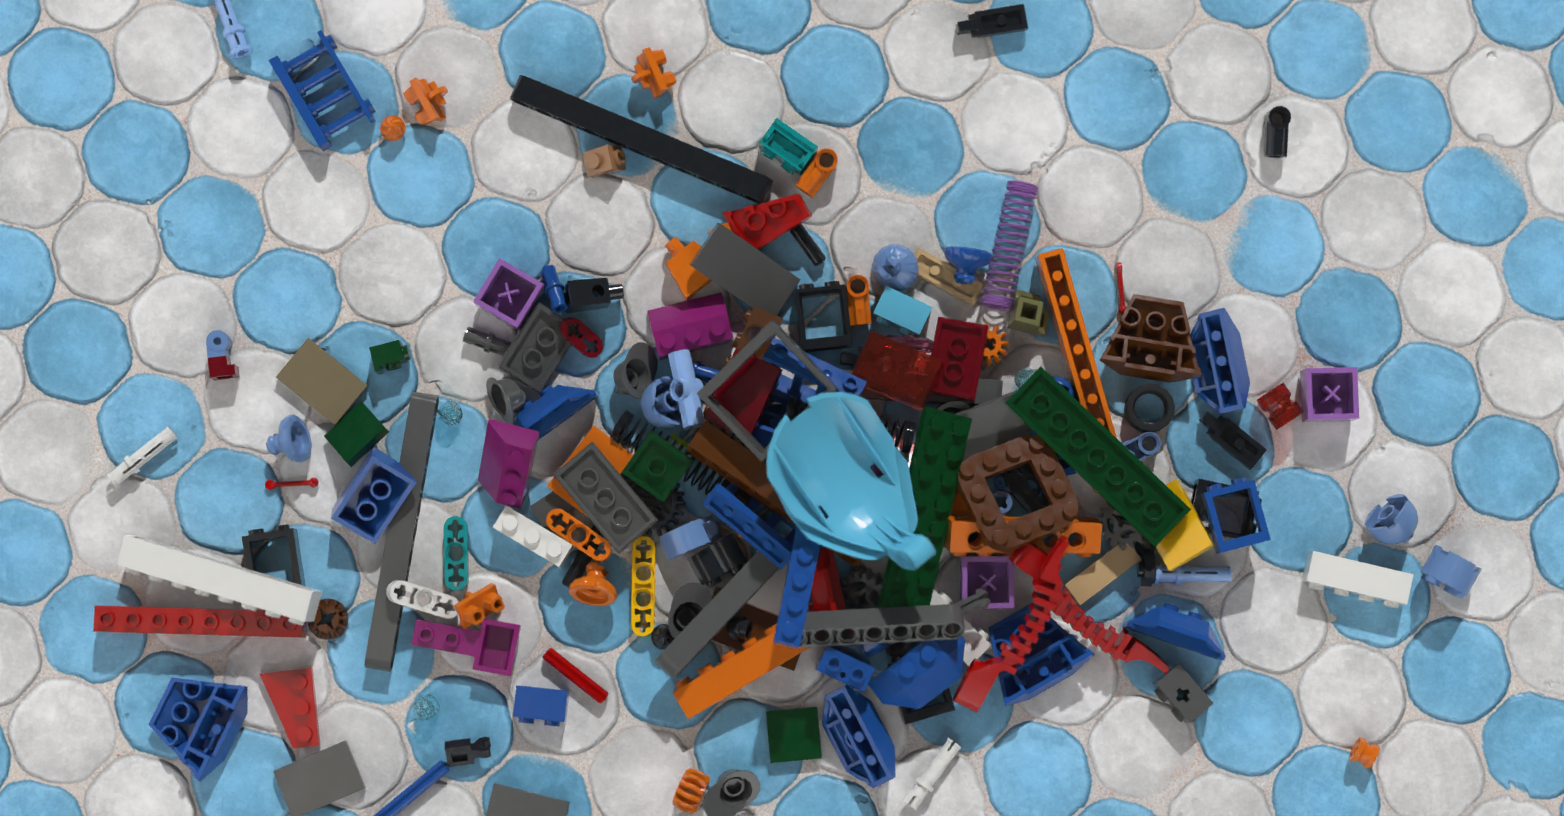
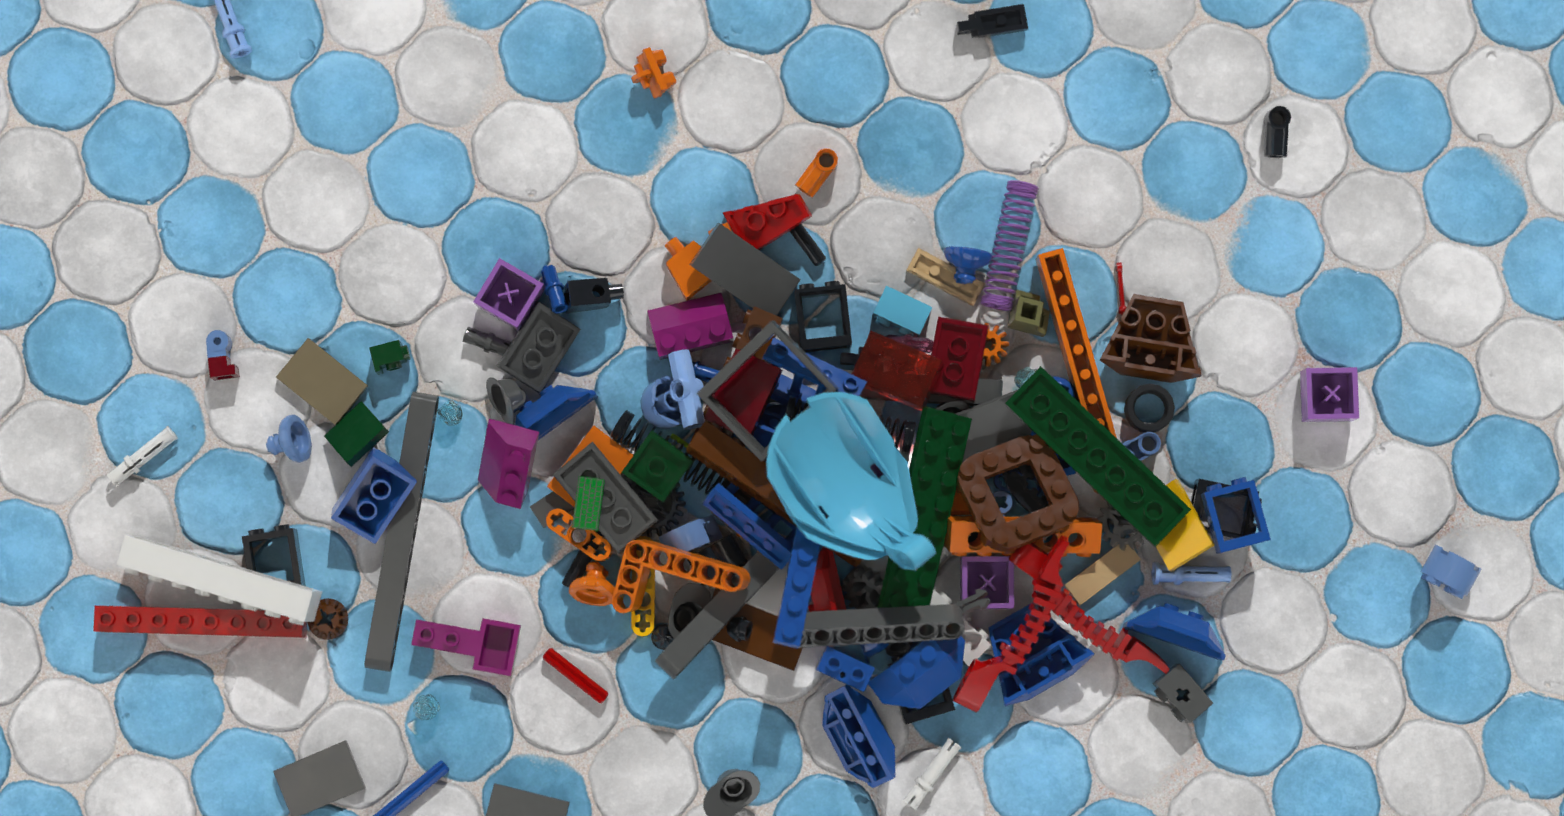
(200, 721): blue wedge -> none
(270, 484): red hinge -> none
(295, 704): red wing -> none
(298, 90): blue fence -> none
(392, 128): orange plate -> none
(403, 600): white beam -> none
(430, 98): orange hips -> none
(463, 752): black plate -> none
(465, 559): teal beam -> none
(478, 605): orange hips -> none
(533, 536): white arch -> none
(540, 704): blue brick -> none
(585, 333): dark red beam -> none
(588, 503): none -> green tile
(604, 160): medium nougat bracket -> none
(636, 370): dark grey piece -> none
(641, 139): black beam -> none
(674, 566): none -> orange beam
(691, 790): orange gear -> none
(732, 672): orange brick -> none
(787, 147): teal hinge -> none
(793, 734): dark green tile -> none
(859, 303): orange piece -> none
(904, 267): medium blue hair -> none
(1146, 568): black plate -> none
(1221, 362): blue wedge -> none
(1233, 439): black hinge -> none
(1279, 415): clear red wheel -> none
(1357, 578): white brick -> none
(1364, 752): orange wheel -> none
(1393, 521): medium blue cylinder -> none

